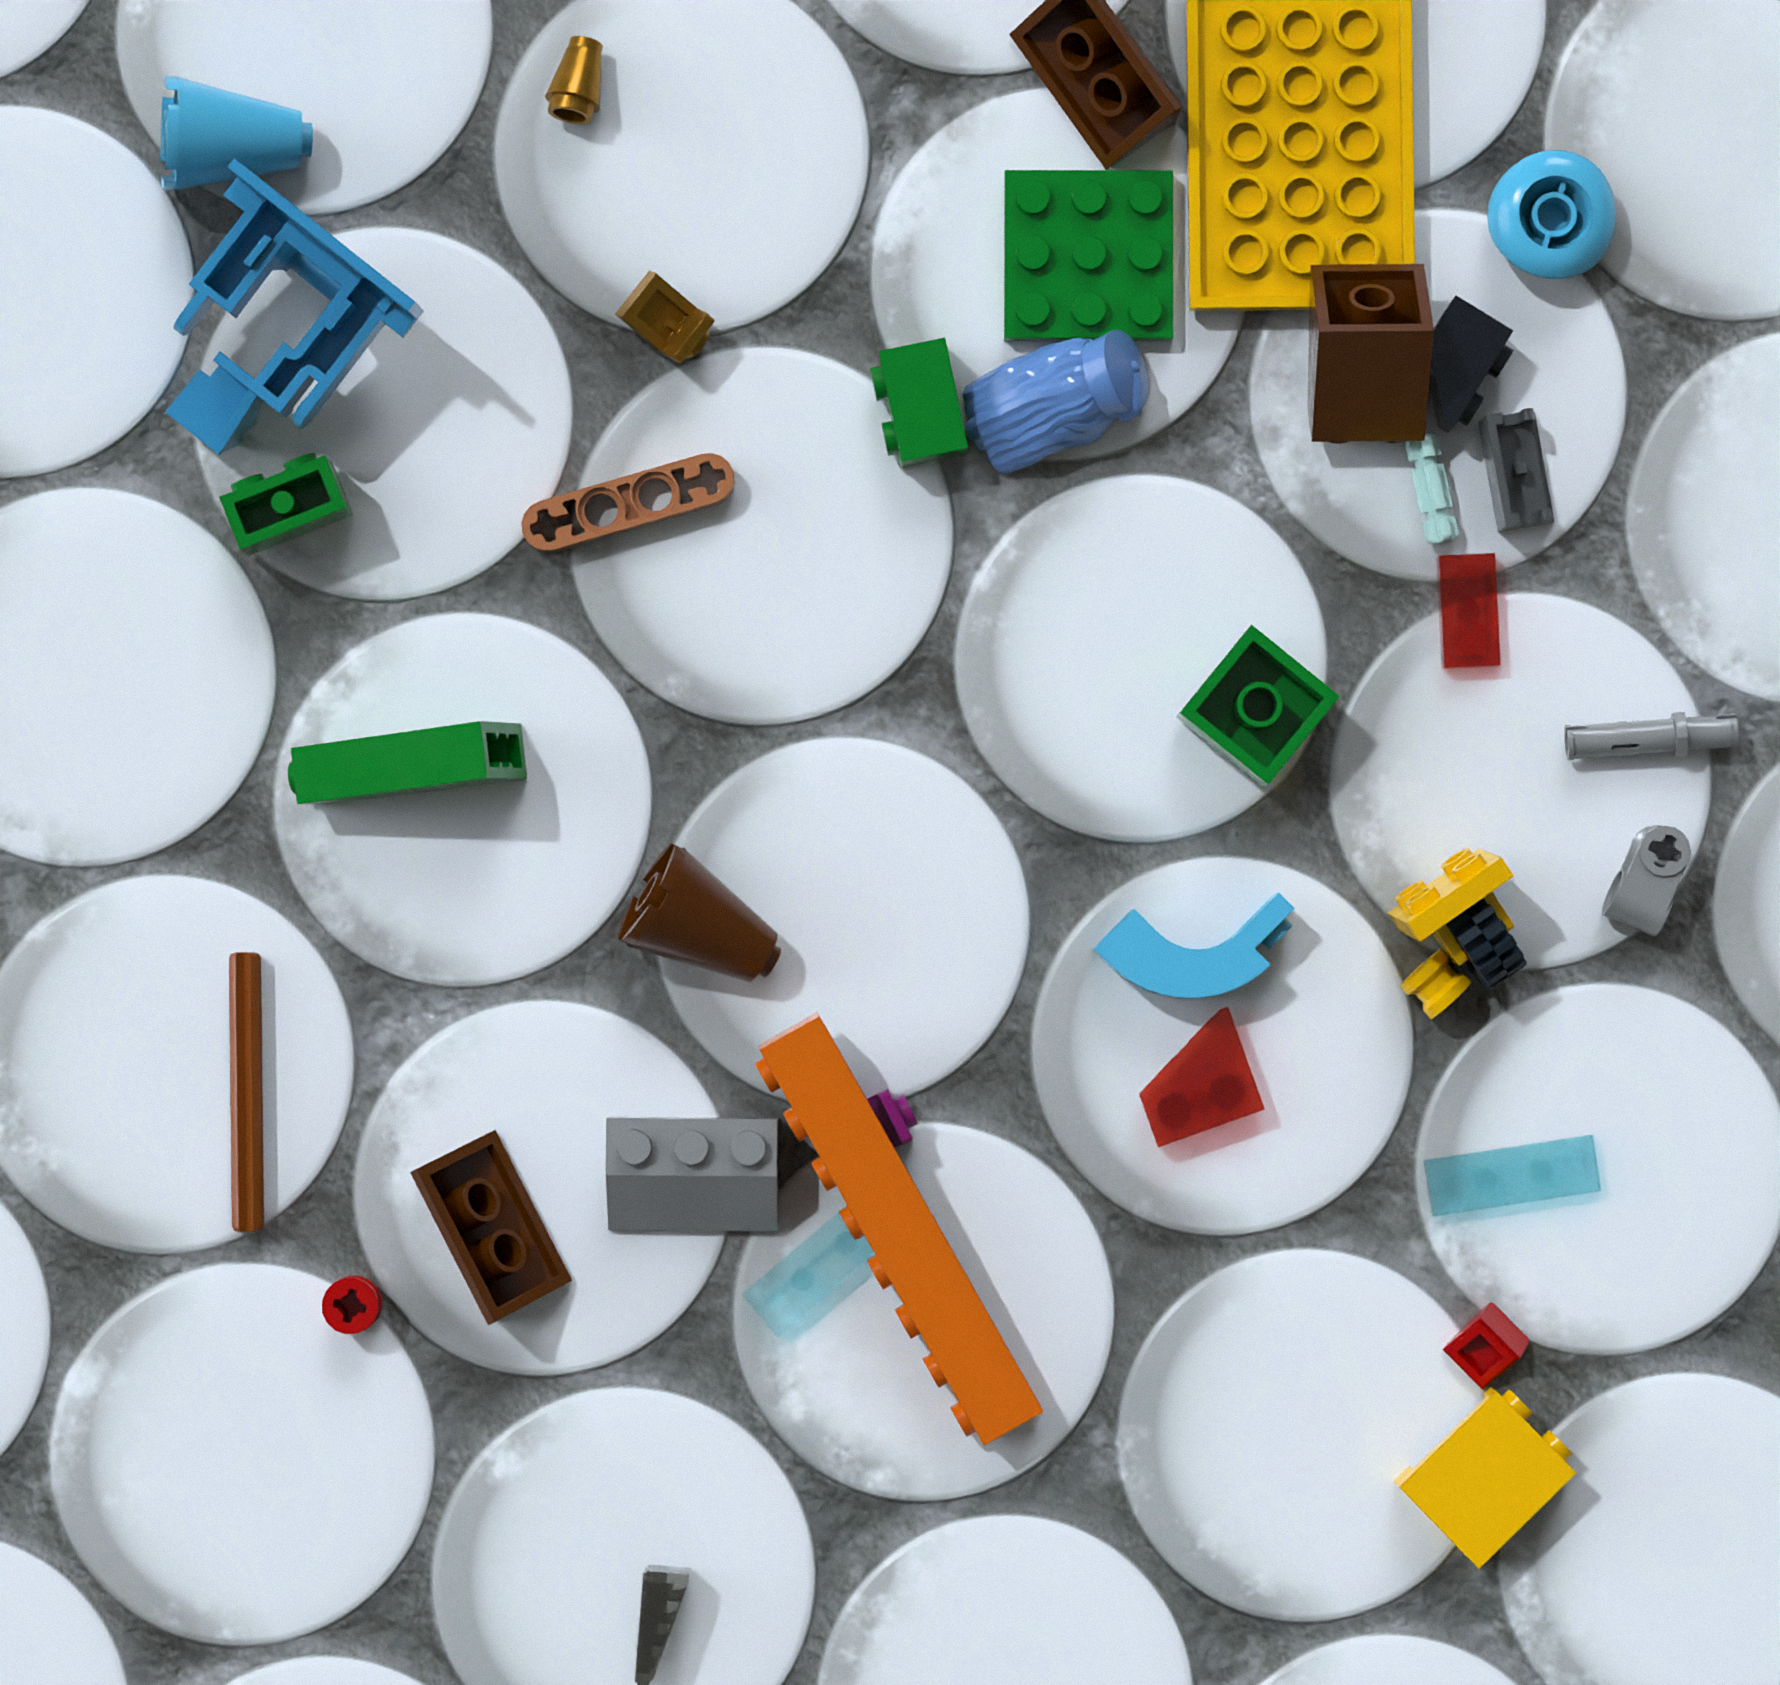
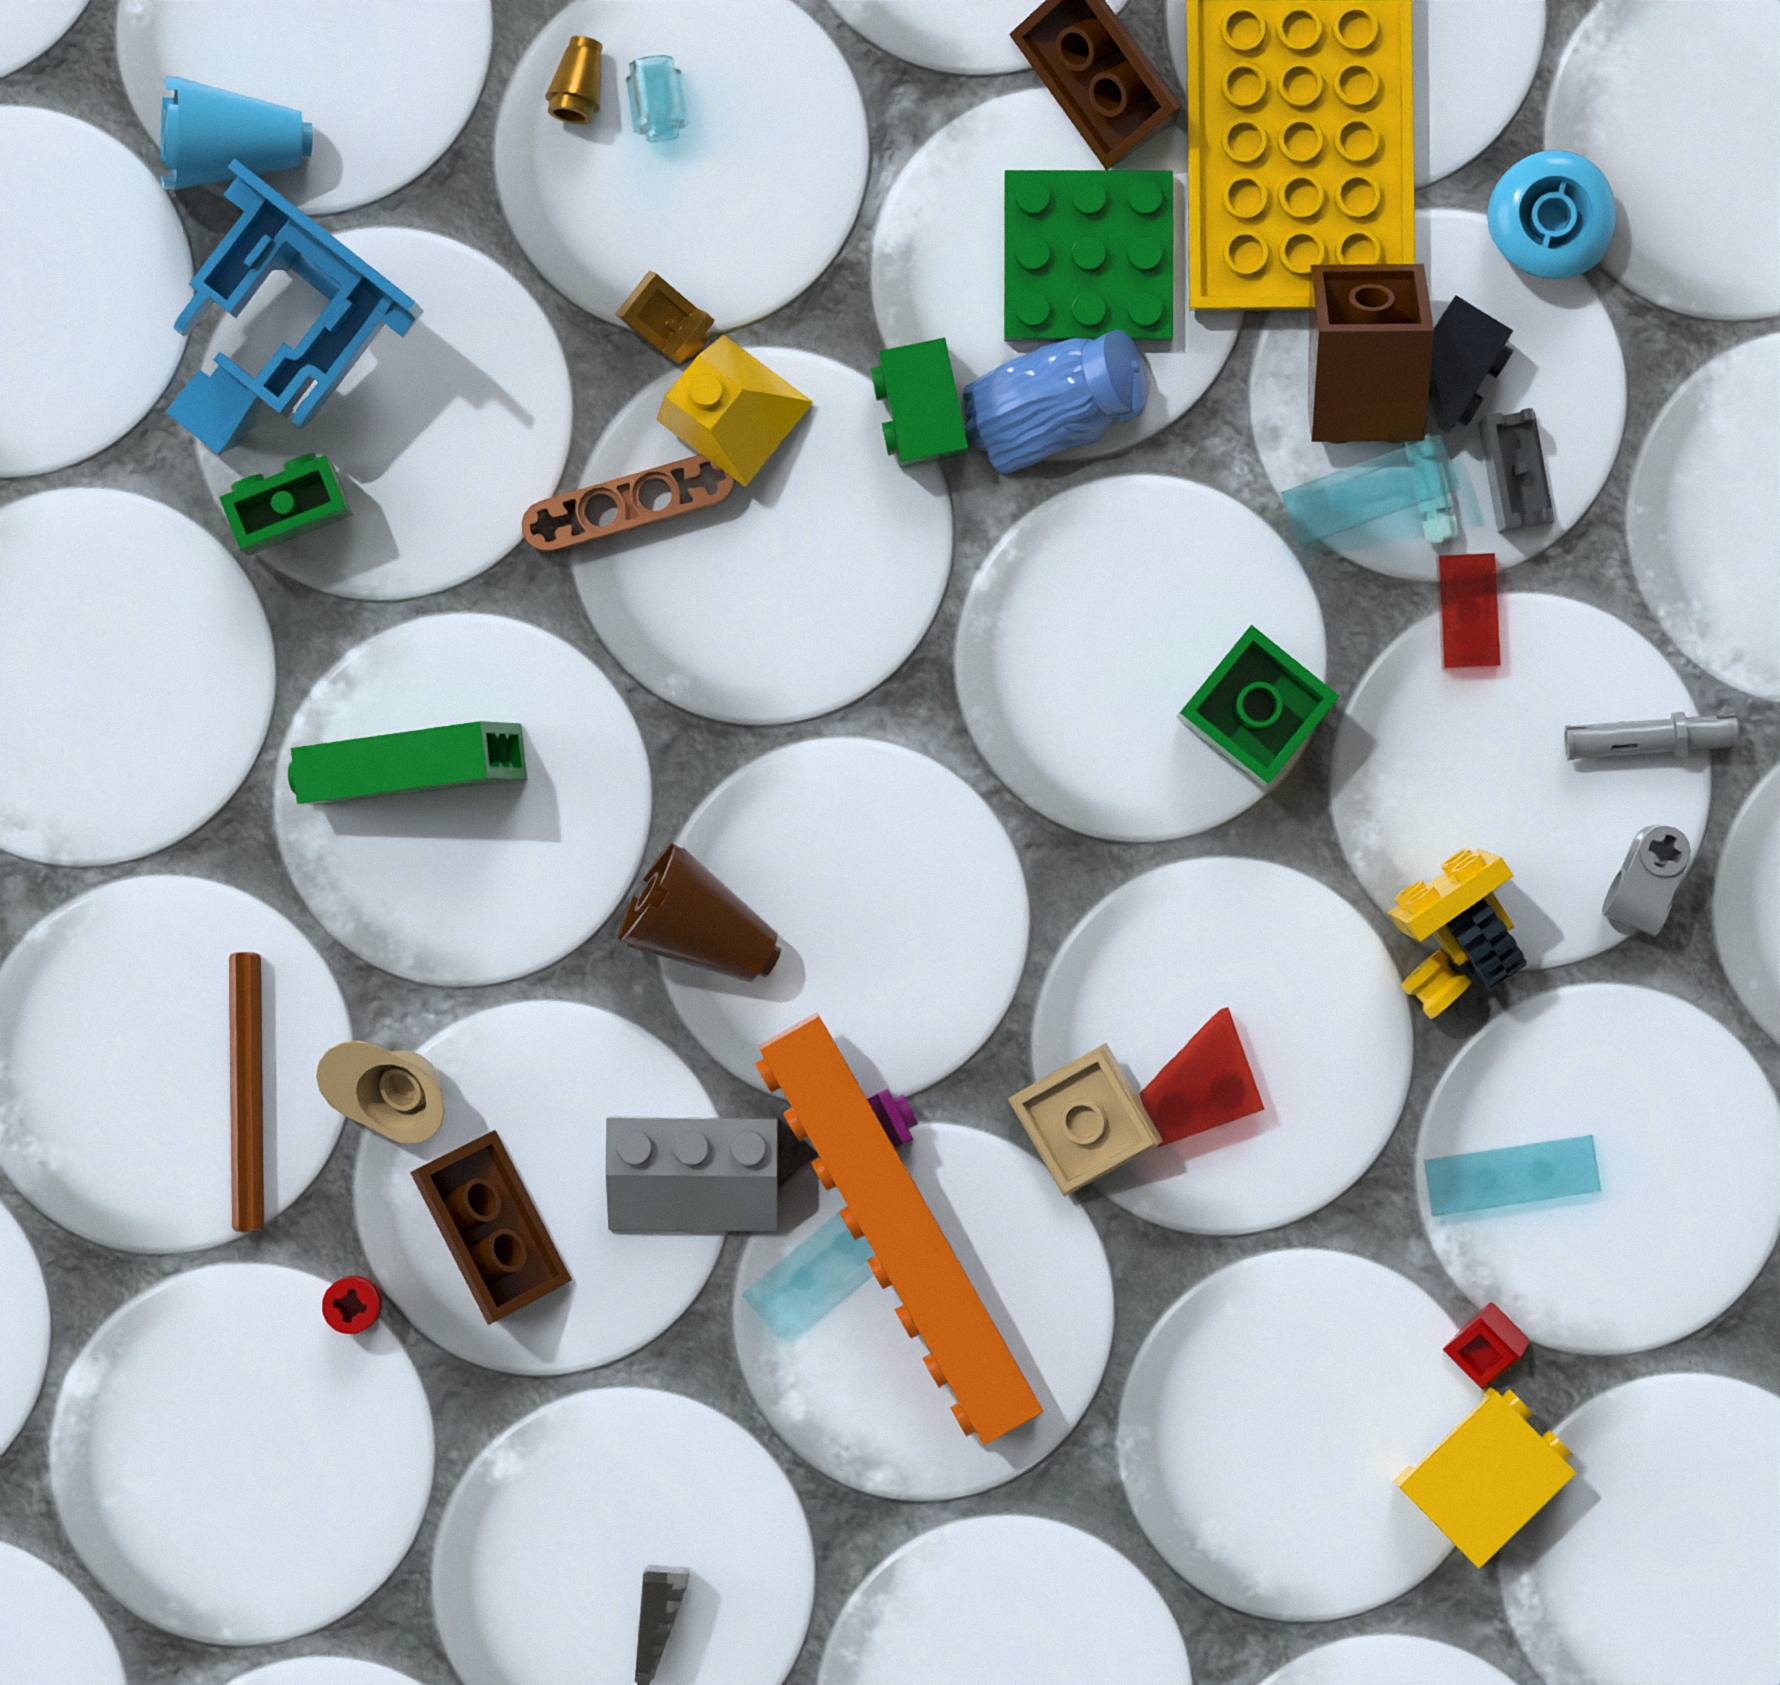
(383, 1089): none -> tan piece
(656, 98): none -> clear light blue brick
(732, 409): none -> yellow slope
(1085, 1119): none -> tan tile
(1170, 970): medium azure arch -> none
(1370, 490): none -> clear light blue tile

